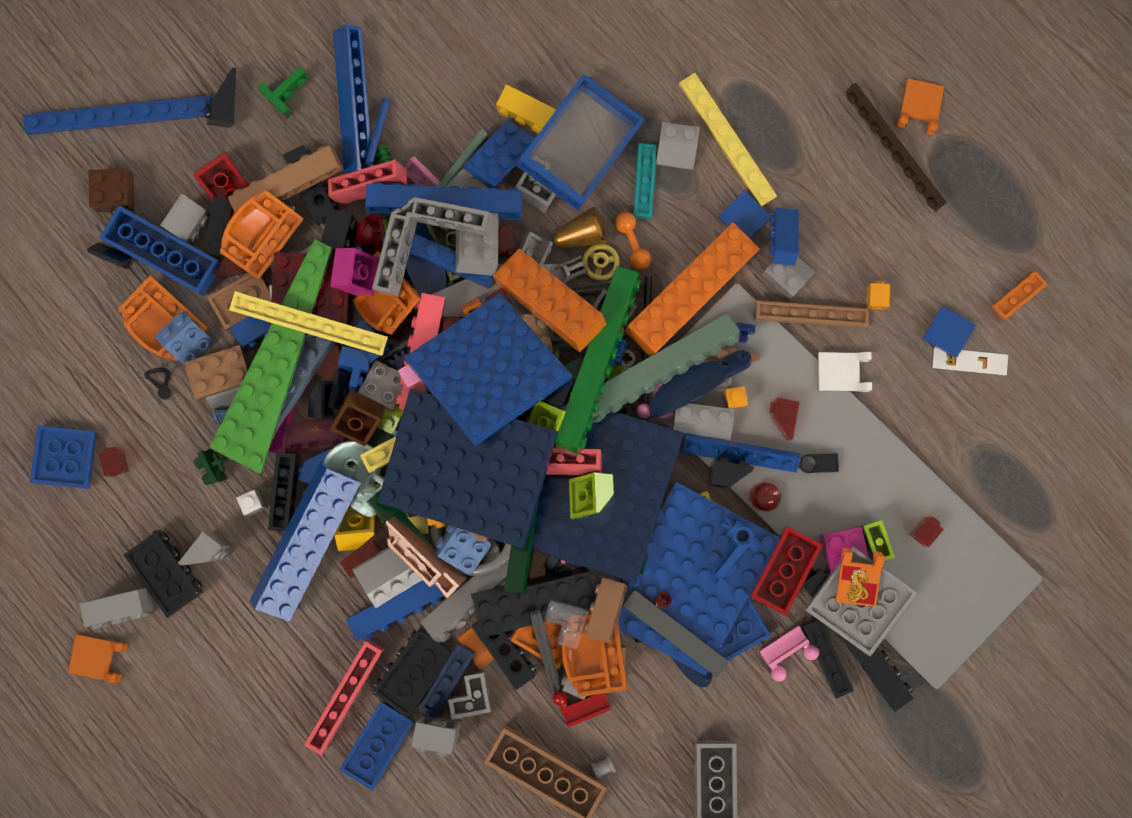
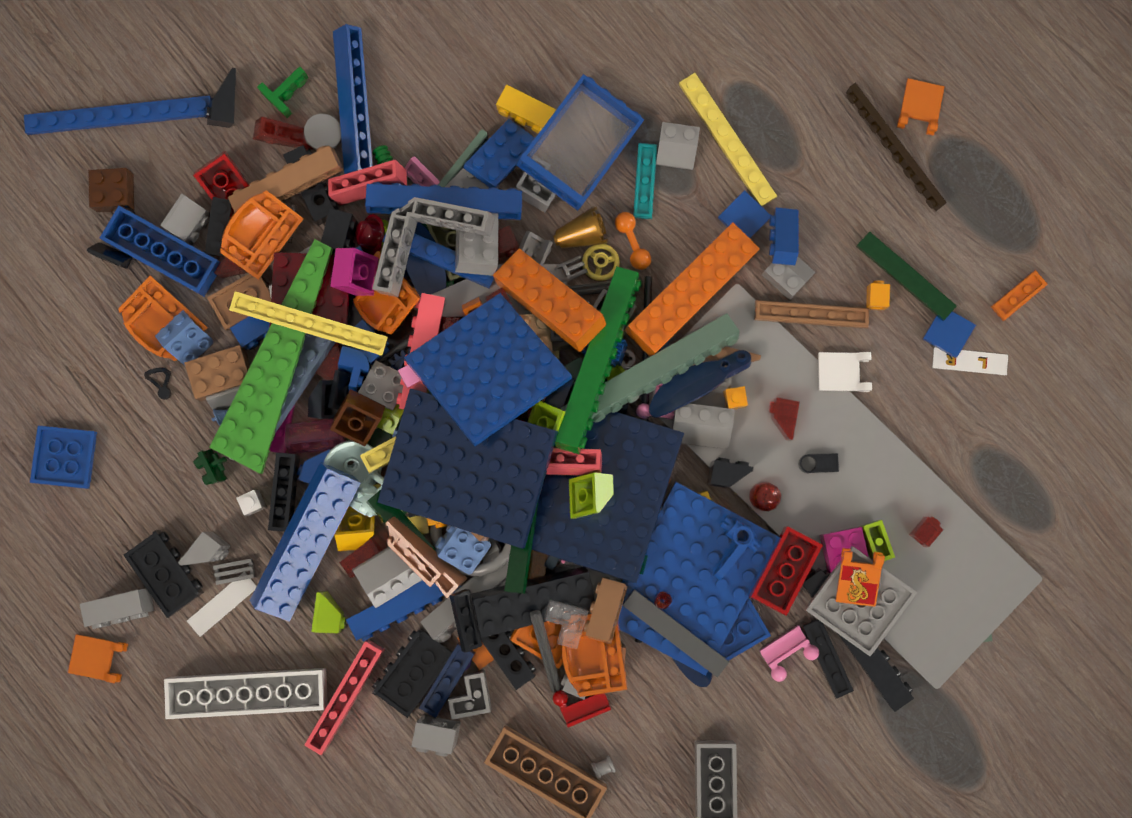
(113, 462): clear red brick -> none
(218, 574): none -> light grey tile
(221, 605): none -> white sticker
(245, 693): none -> white brick
(279, 133): none -> clear red slope
(322, 131): none -> light grey tile
(327, 615): none -> lime slope
(376, 745): blue plate -> none
(377, 131): blue bar -> none
(465, 620): none -> black plate
(738, 451): blue plate -> none
(745, 330): clear blue tile -> none
(906, 276): none -> dark green tile

